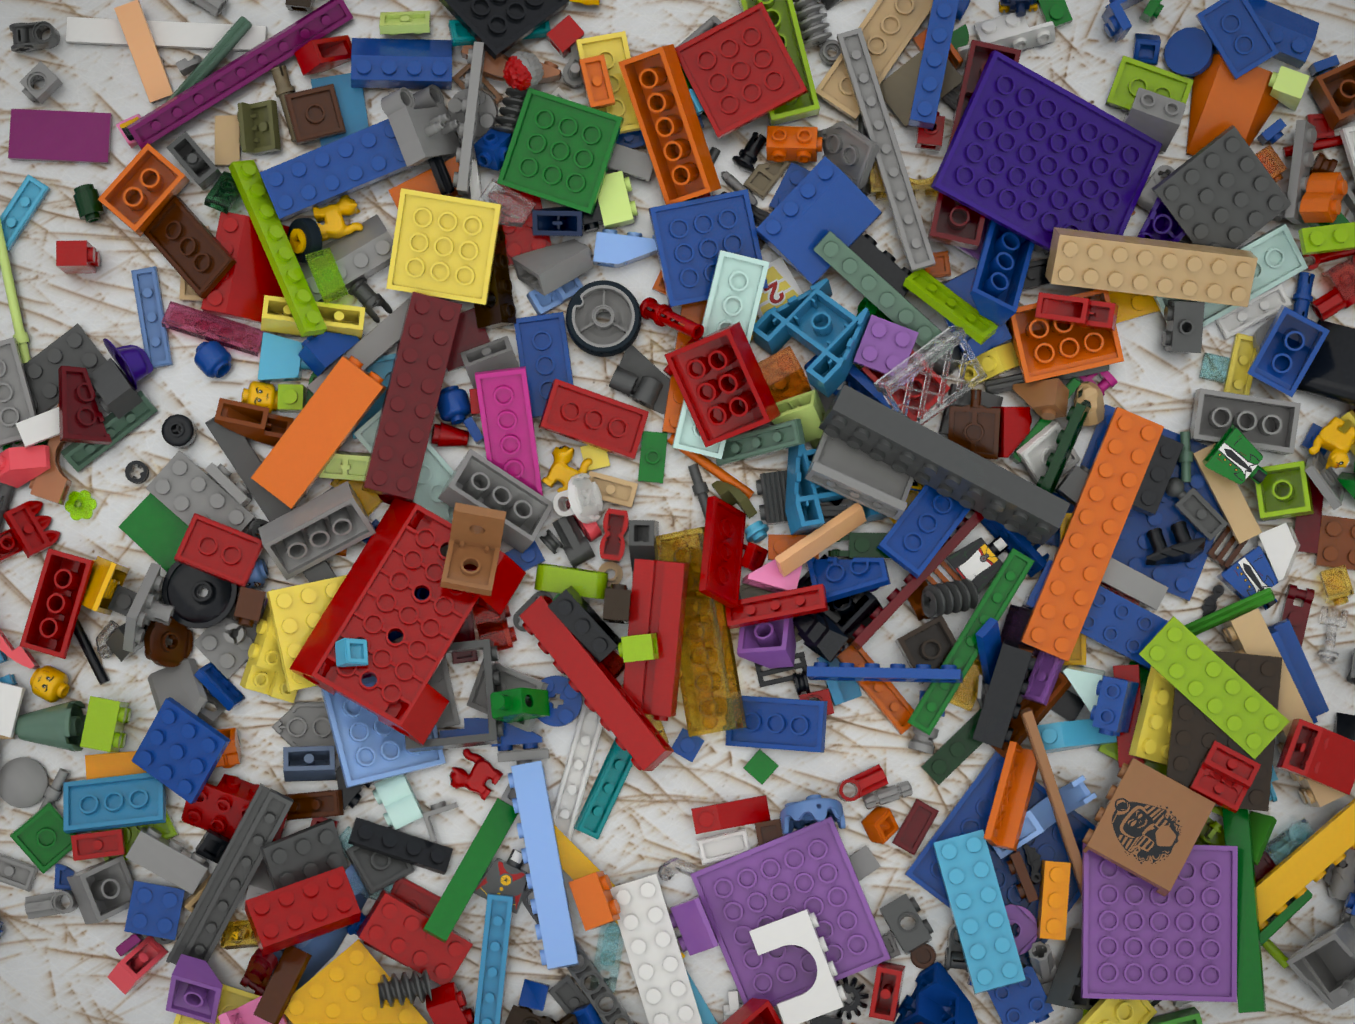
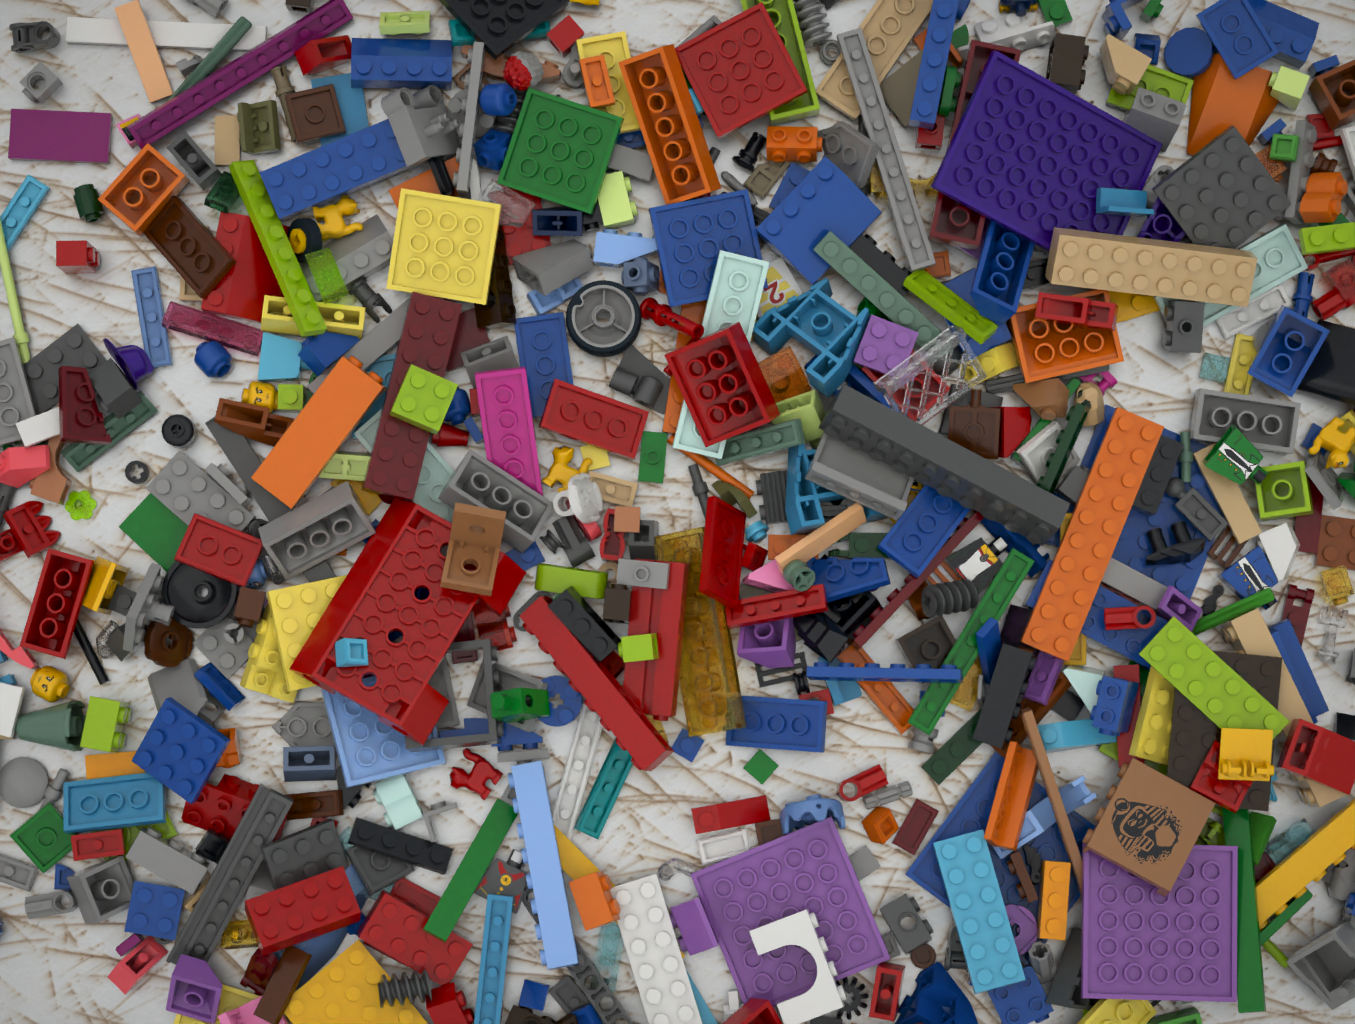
(272, 570): none -> clear arm
(423, 399): none -> lime brick
(497, 99): none -> blue head
(627, 519): none -> nougat tile
(640, 276): none -> sand blue brick
(643, 573): none -> light grey plate
(799, 575): none -> sand green wheel
(947, 101): none -> green plate
(1066, 60): none -> dark brown brick
(1122, 64): none -> tan slope
(1122, 202): none -> dark azure panel
(1125, 618): none -> red piece
(1180, 607): none -> medium lavender slope
(1245, 754): none -> yellow hinge
(1284, 147): none -> bright green tile

